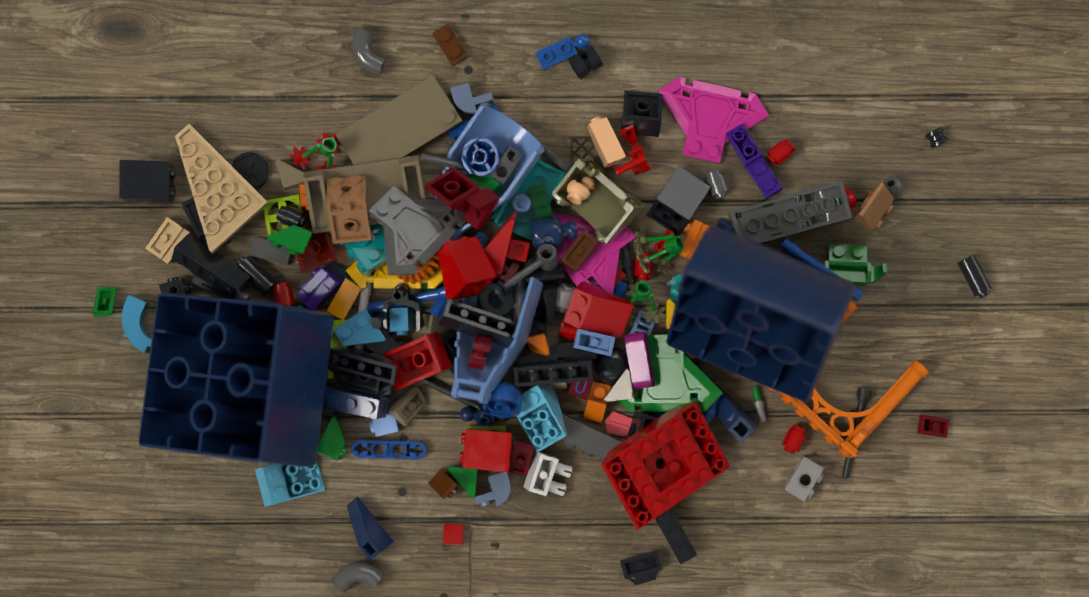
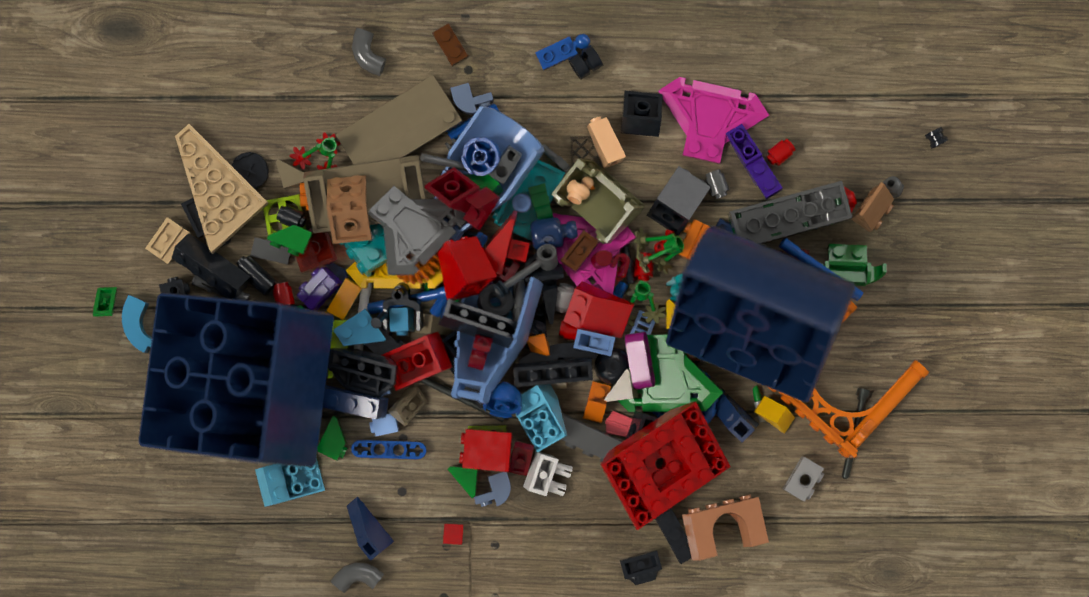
(146, 181): black slope -> none
(444, 484): reddish brown slope -> none
(468, 414): dark blue plate -> none
(580, 389): dark red brick -> none
(604, 258): none -> dark red leg
(639, 163): red piece -> none
(700, 525): none -> nougat arch
(775, 414): none -> yellow slope
(794, 439): red brick -> none
(932, 426): dark red slope -> none
(975, 276): black brick -> none

